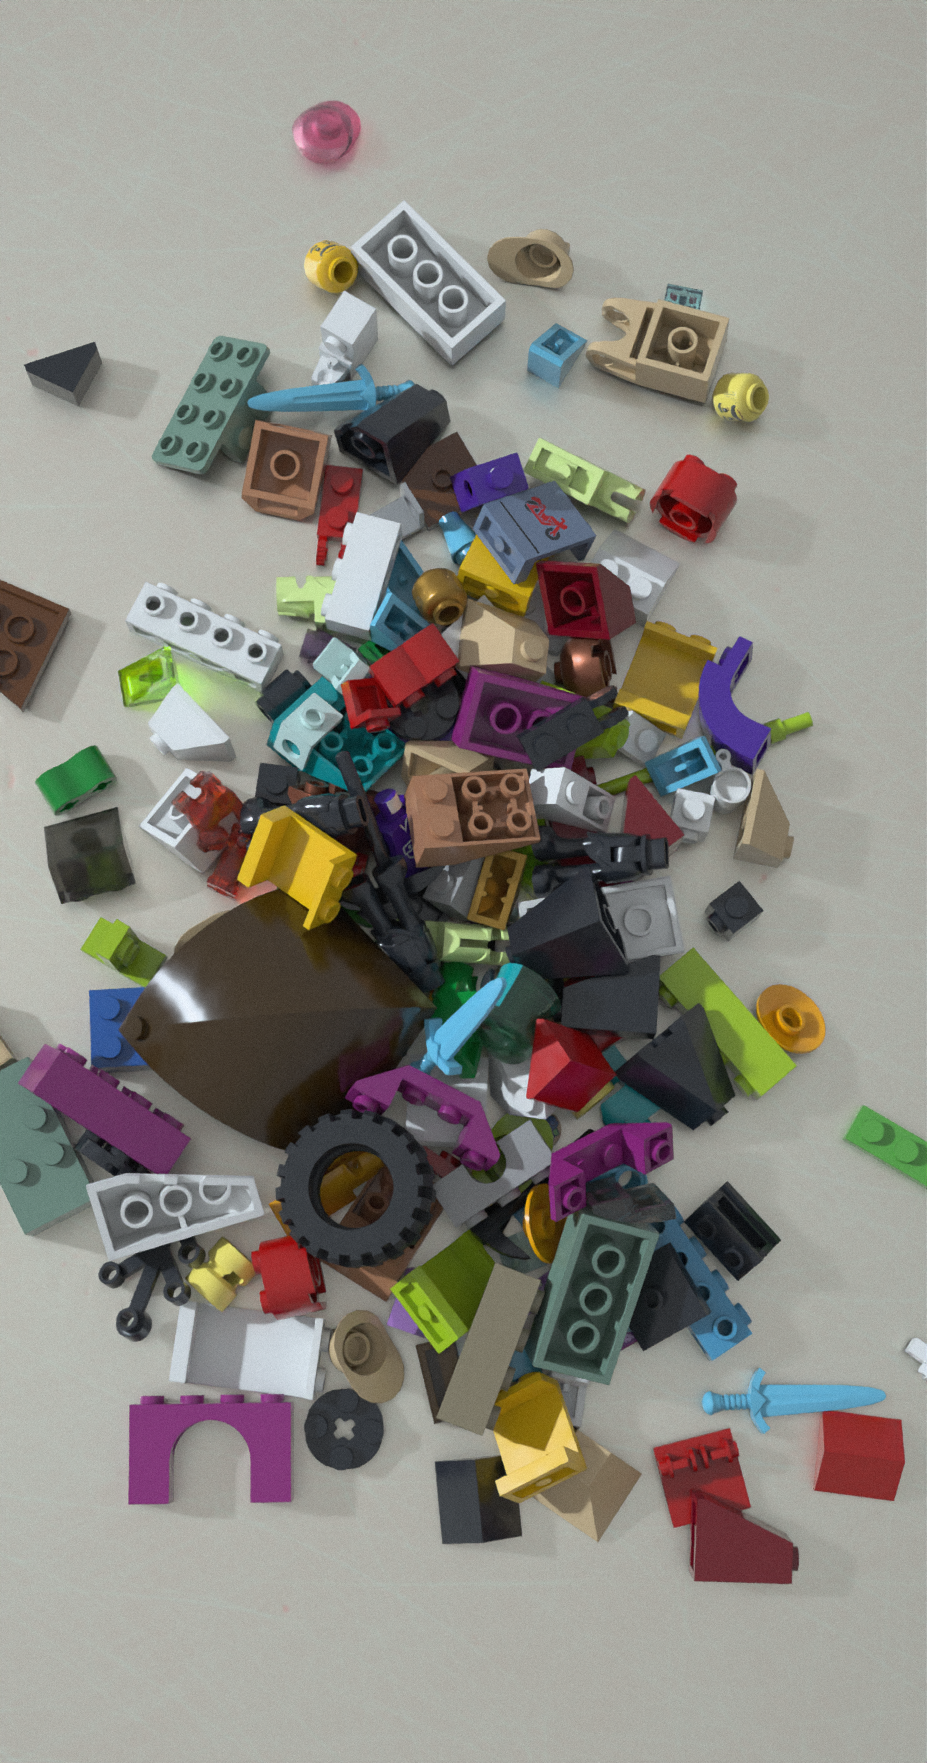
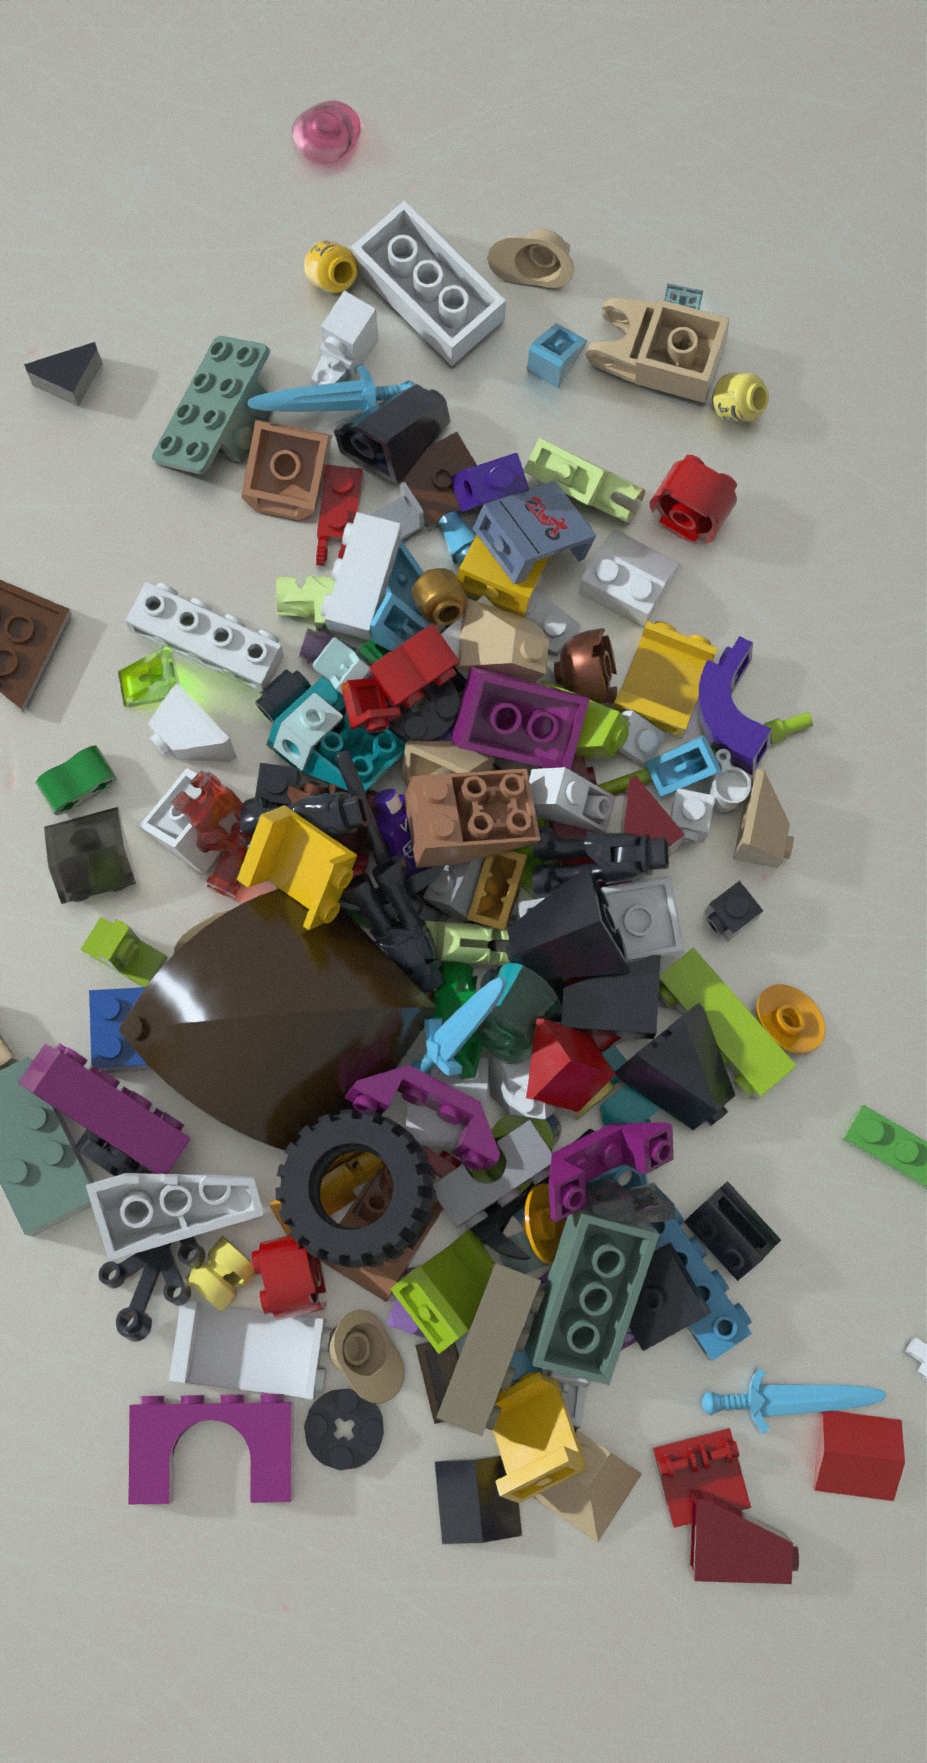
(569, 728): black hinge -> none
(584, 600): dark red slope -> none

